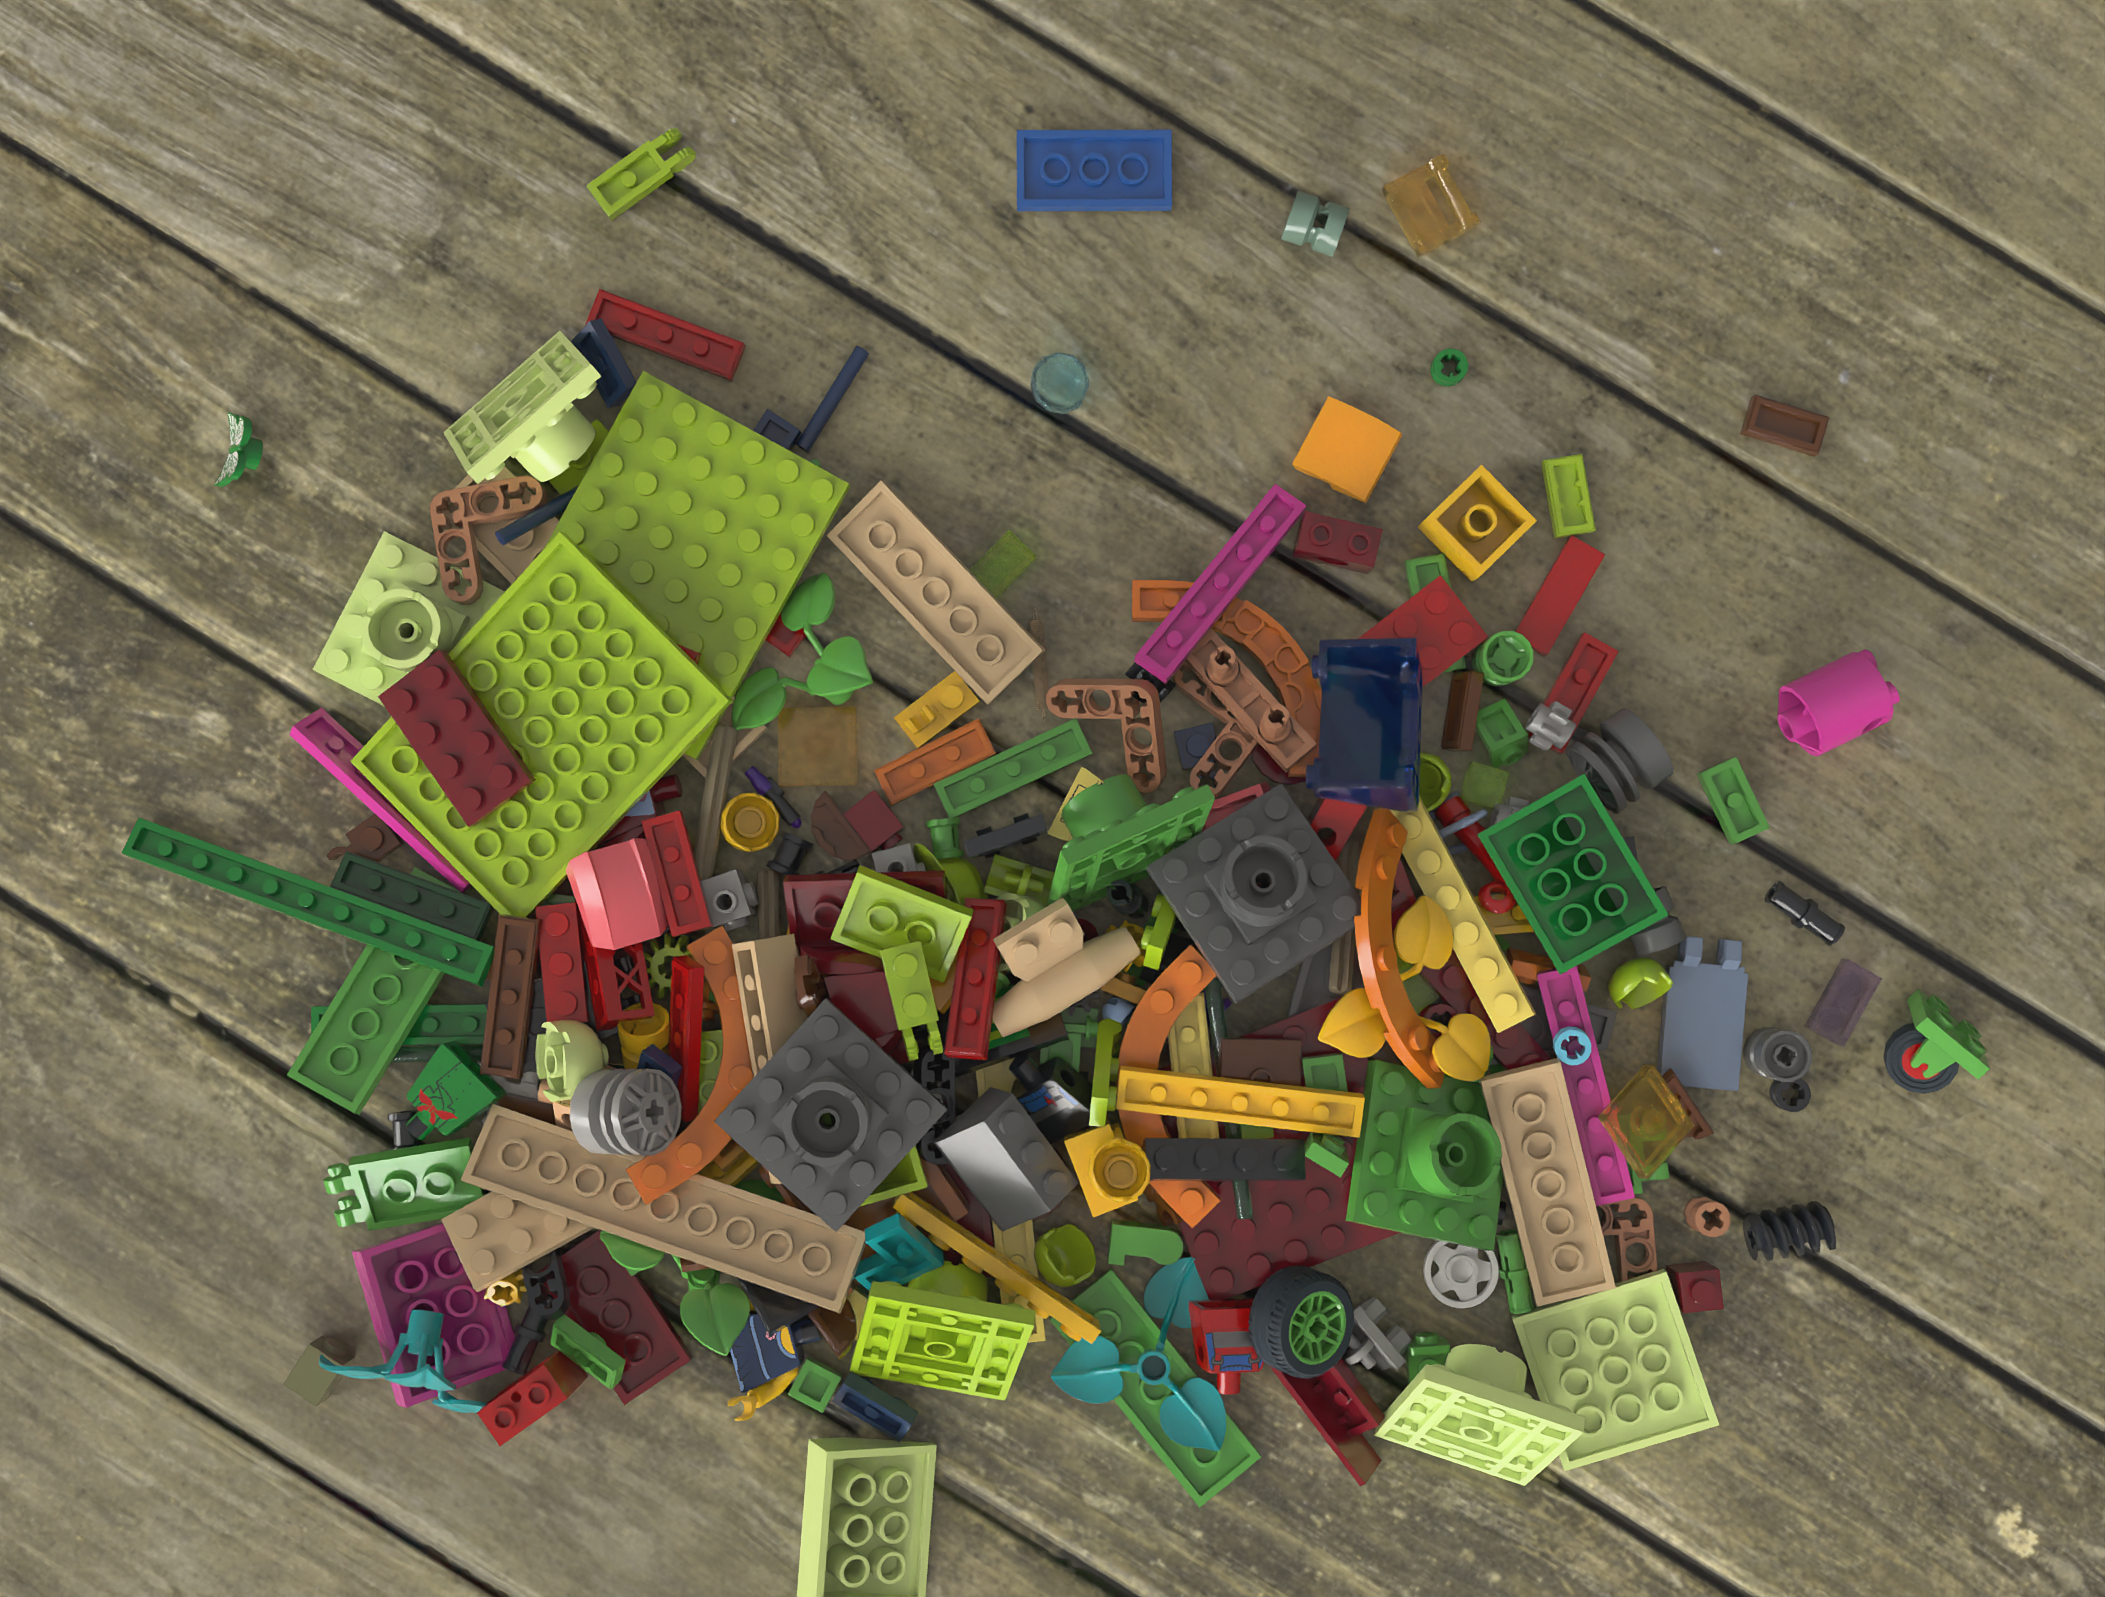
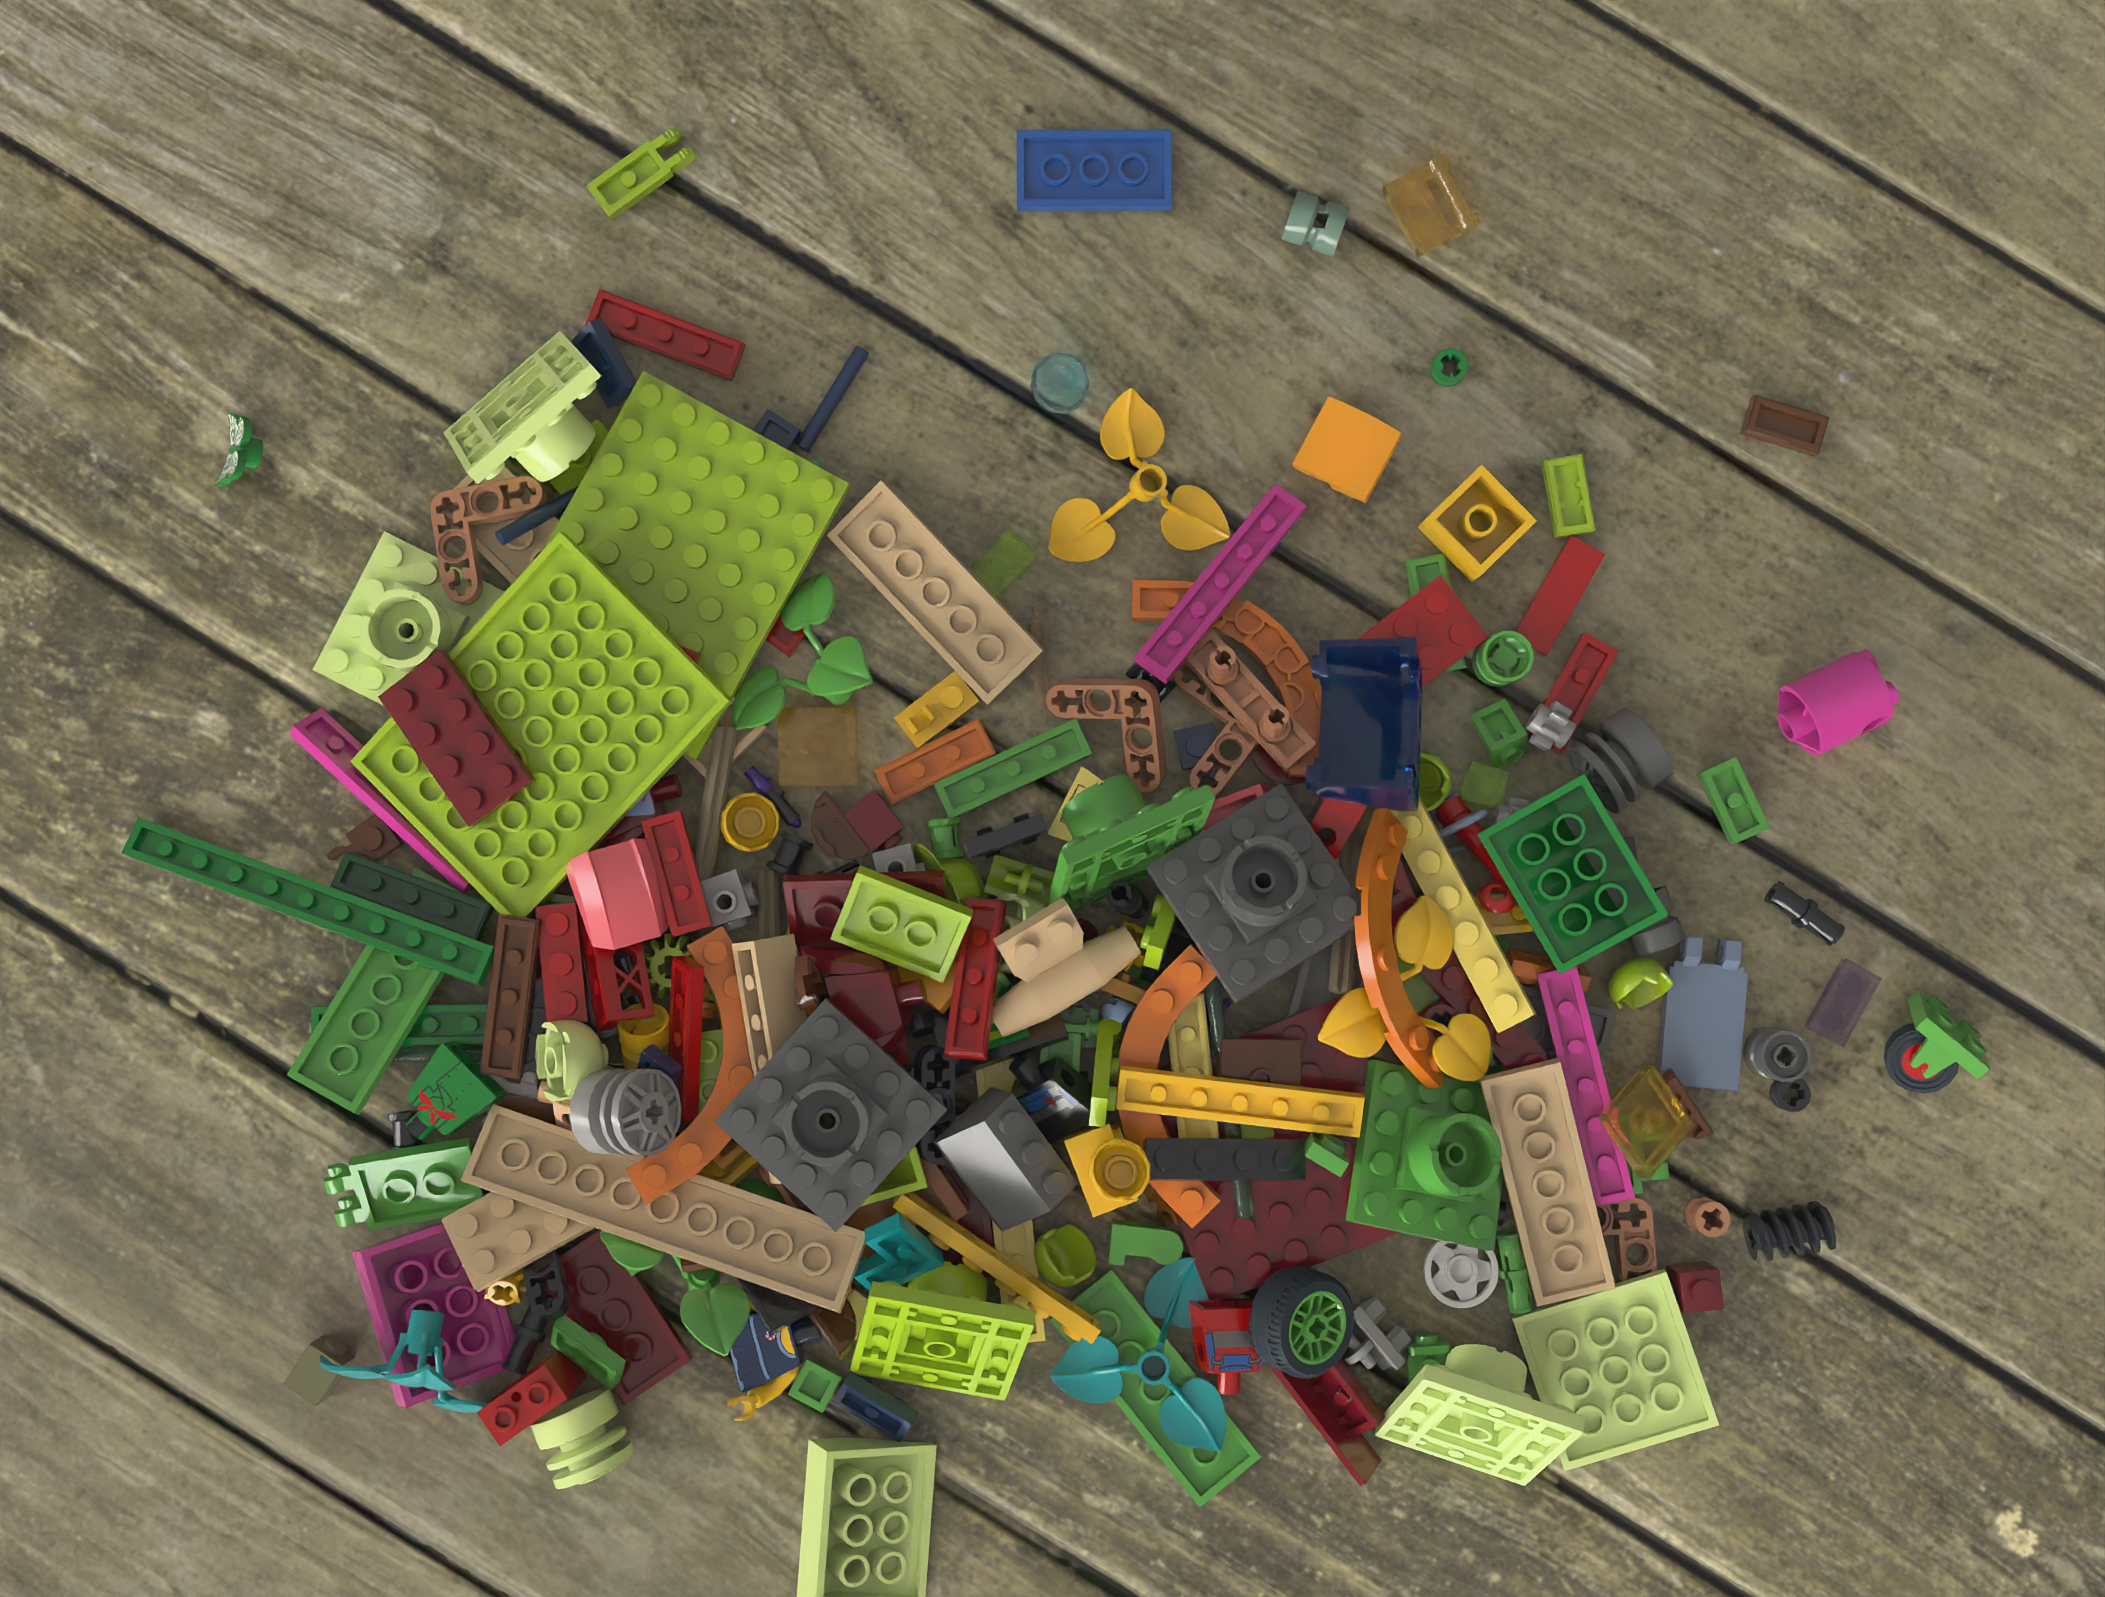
(583, 1438): none -> yellowish green wheel
(911, 994): lime hinge -> none
(1135, 431): none -> yellow plant
(1325, 1072): bright green plate -> none
(1337, 542): dark red brick -> none
(1462, 711): reddish brown tile -> none
(1582, 1038): medium azure bush -> none

